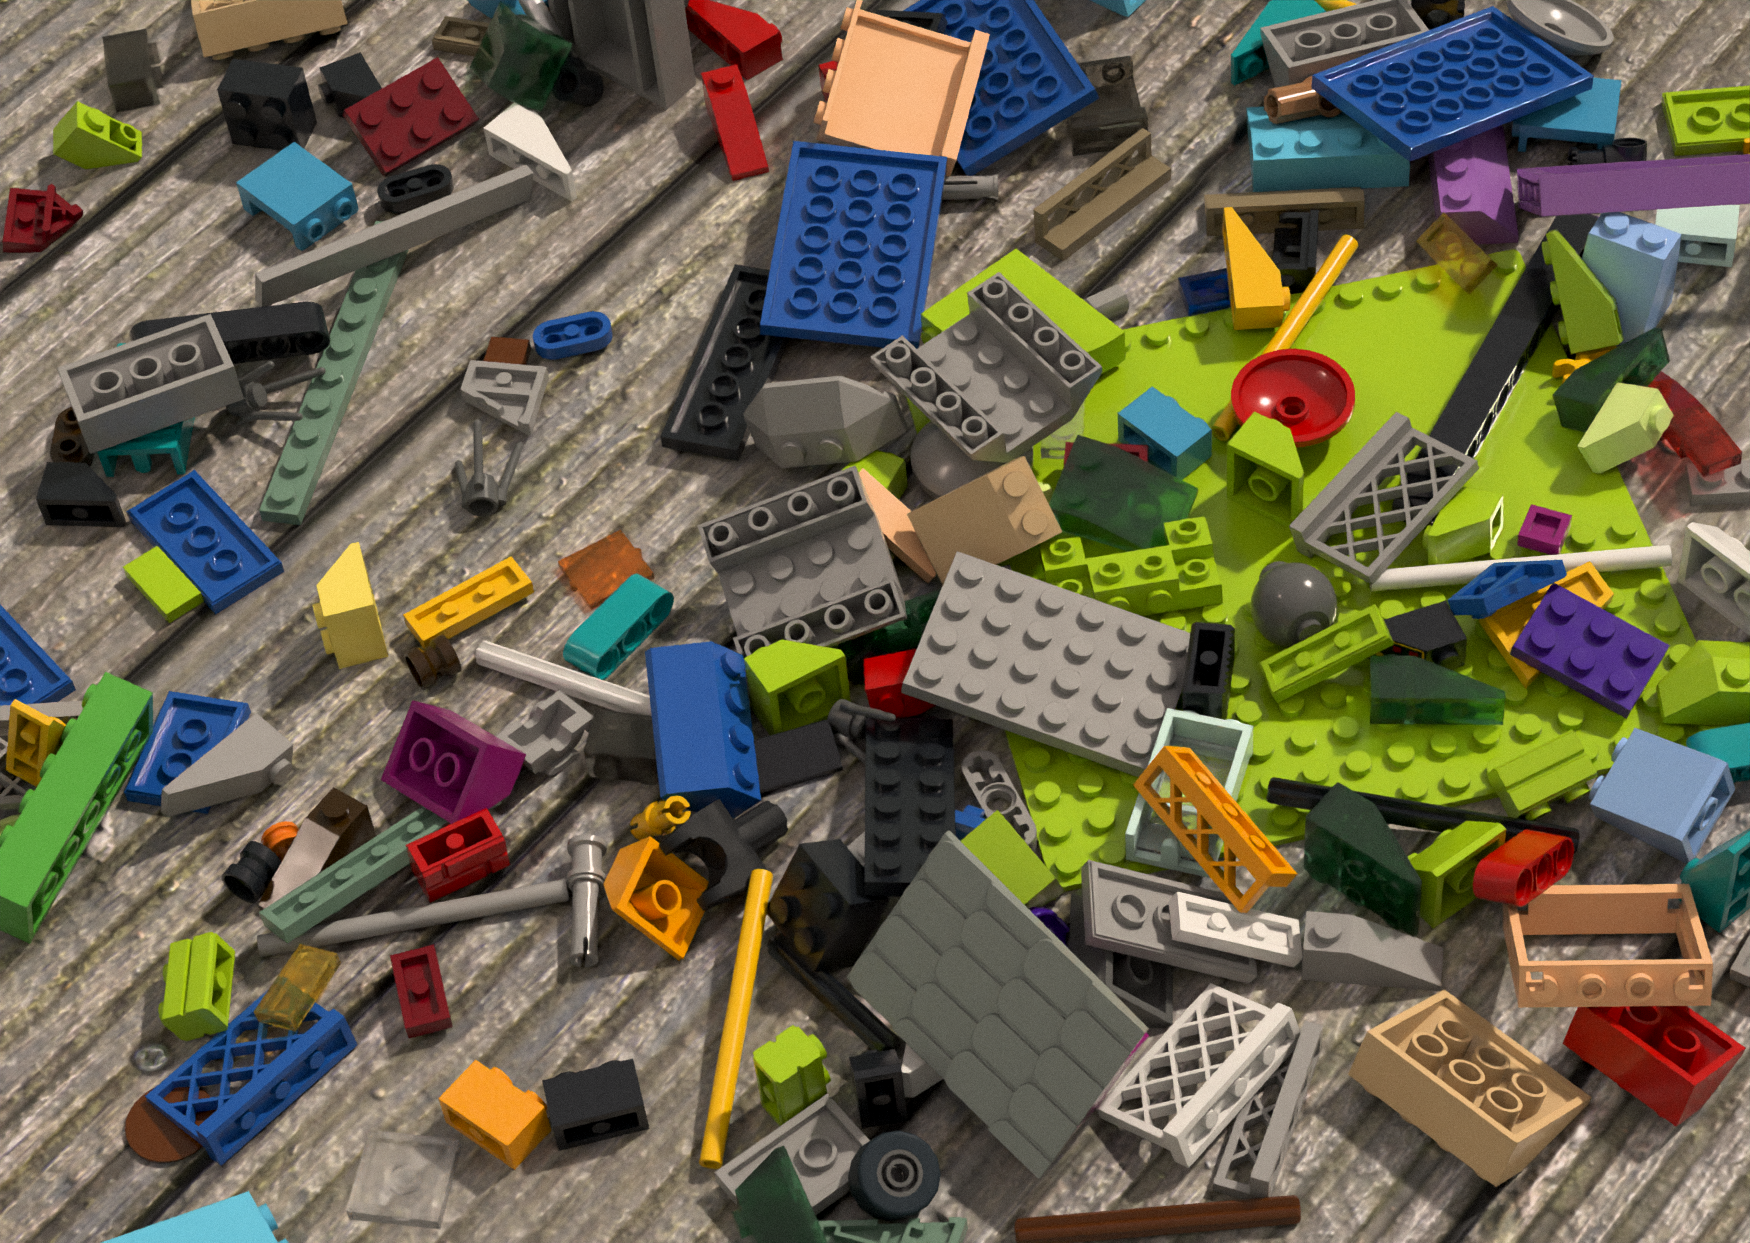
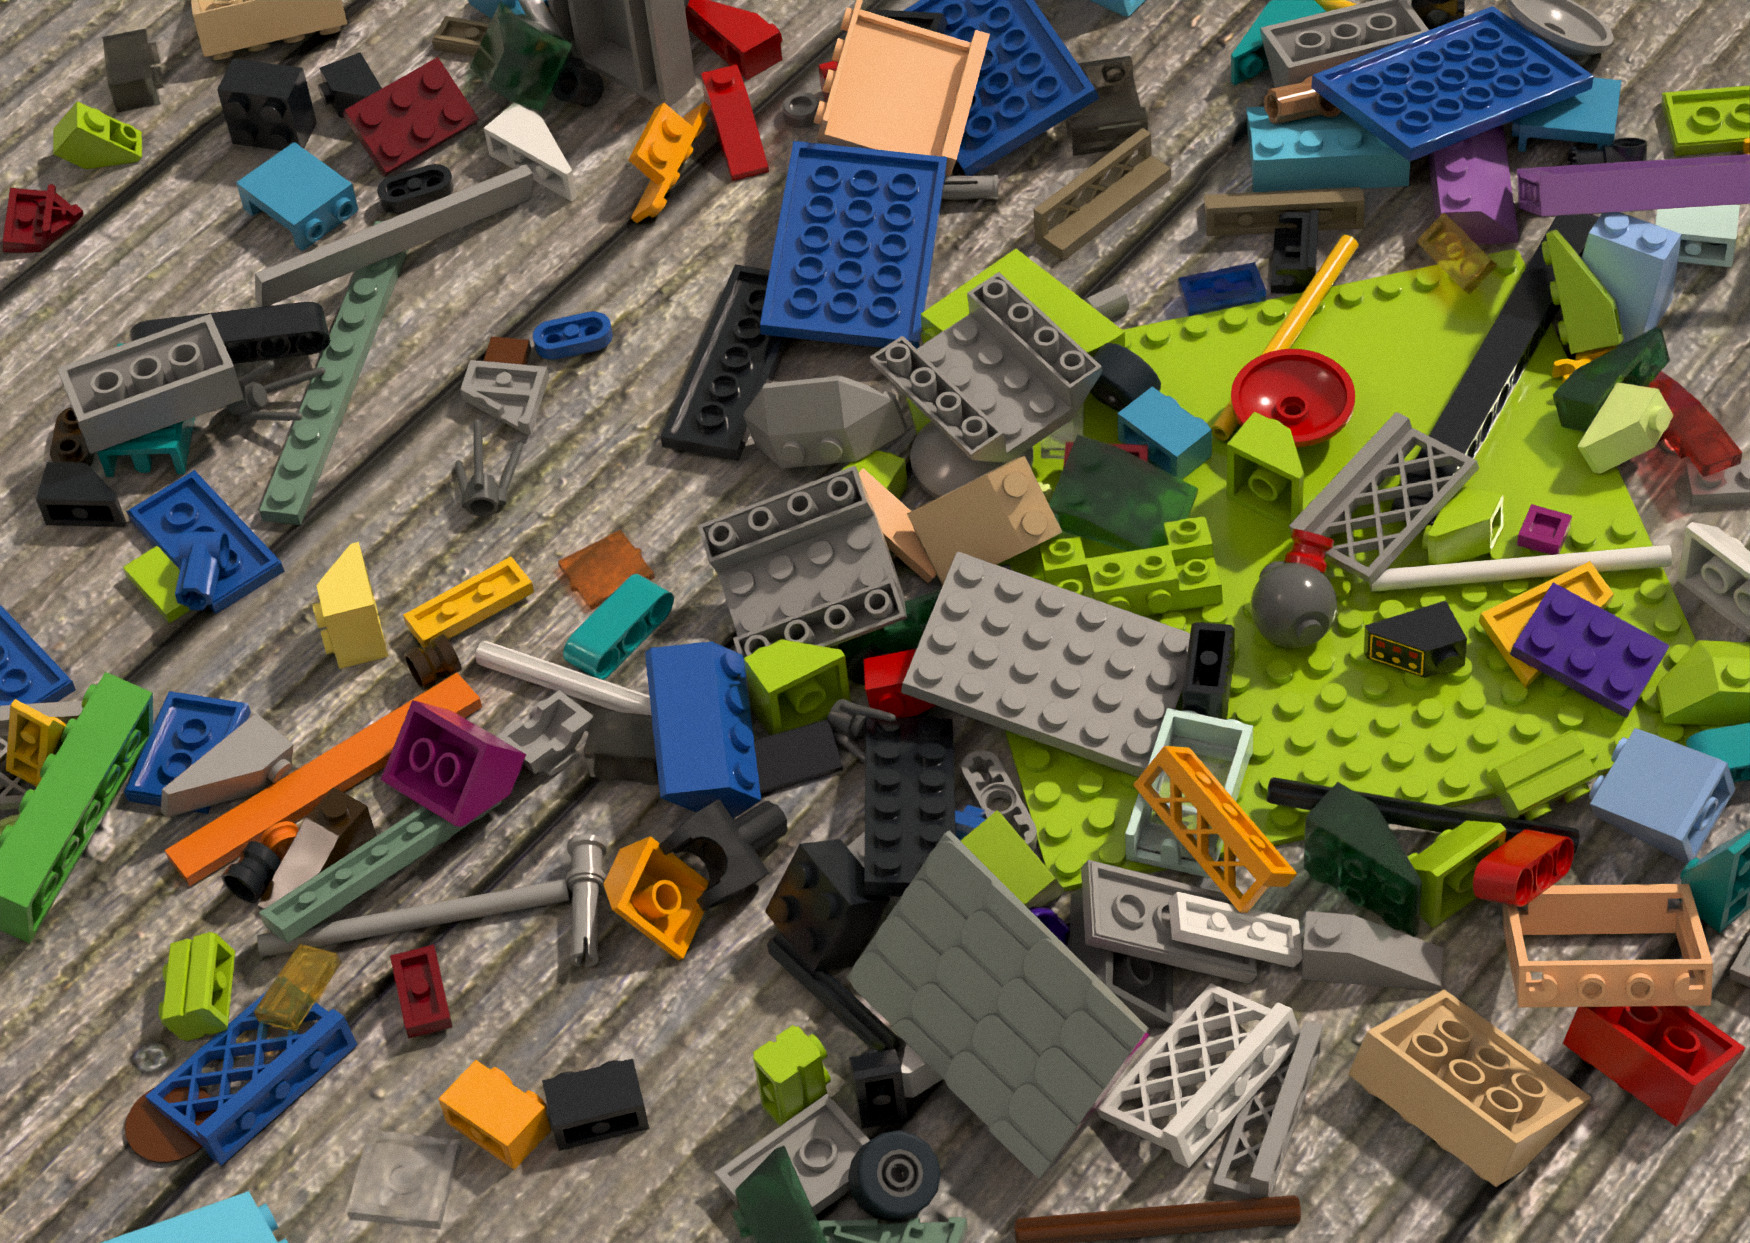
(201, 560): none -> blue piece
(305, 787): none -> orange tile
(458, 855): red brick -> none
(660, 818): yellow pin -> none
(661, 151): none -> light orange bracket
(736, 1020): yellow piece -> none
(800, 109): none -> flat silver tile
(1122, 376): none -> black wheel
(1252, 277): yellow slope -> none
(1309, 549): none -> red wheel
(1326, 653): lime tile -> none
(1425, 693): clear green slope -> none
(1504, 584): blue wing -> none

